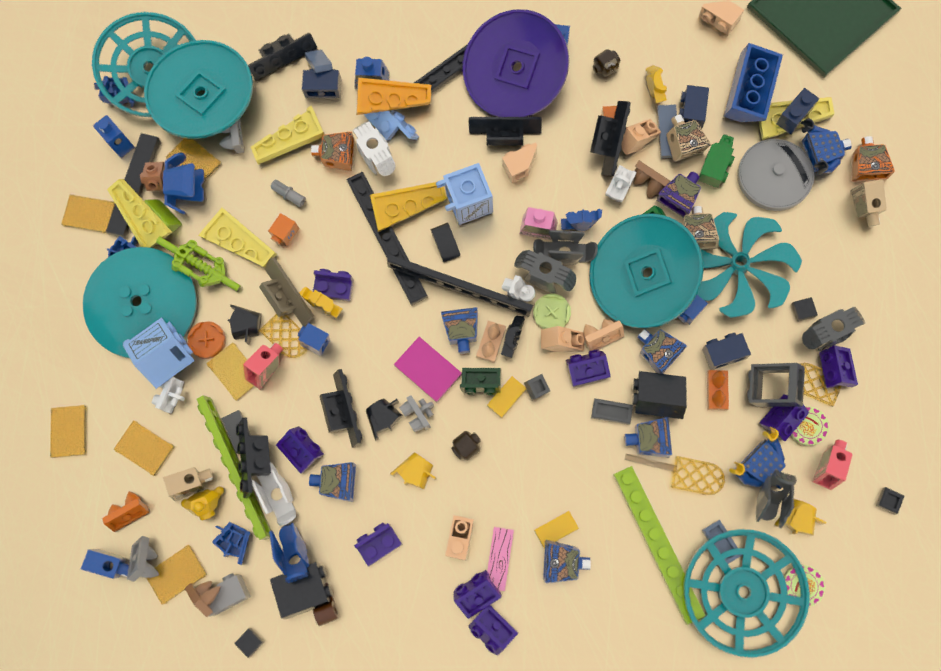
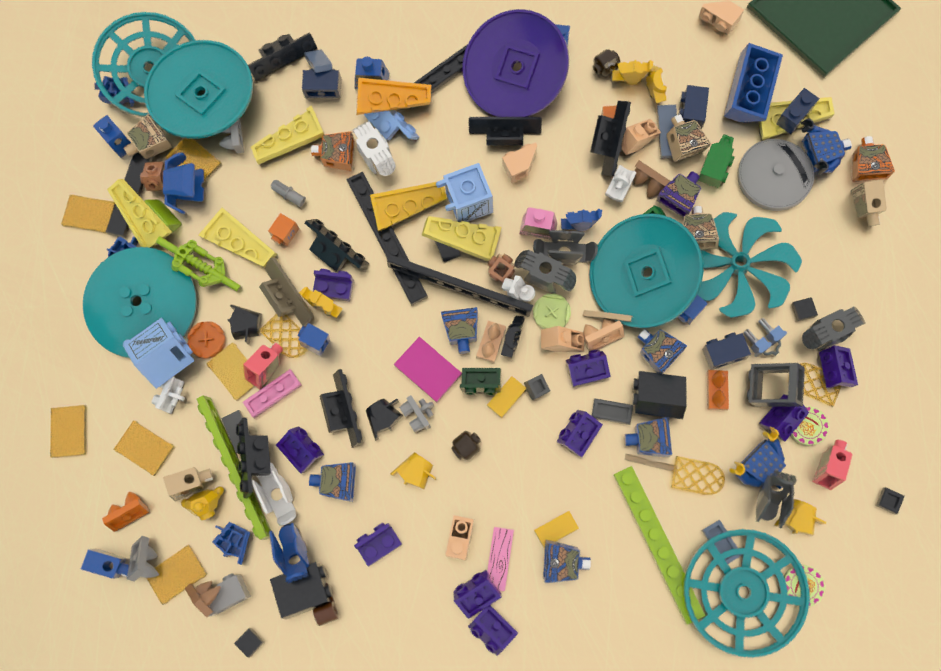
(146, 139): none -> torso
(272, 393): none -> bright pink tile
(332, 249): none -> black bracket
(469, 238): none -> light yellow wing
(500, 274): none -> nougat brick
(579, 432): none -> dark purple bracket
(597, 314): none -> tan piece
(631, 72): none -> yellow piece
(772, 336): none -> piece

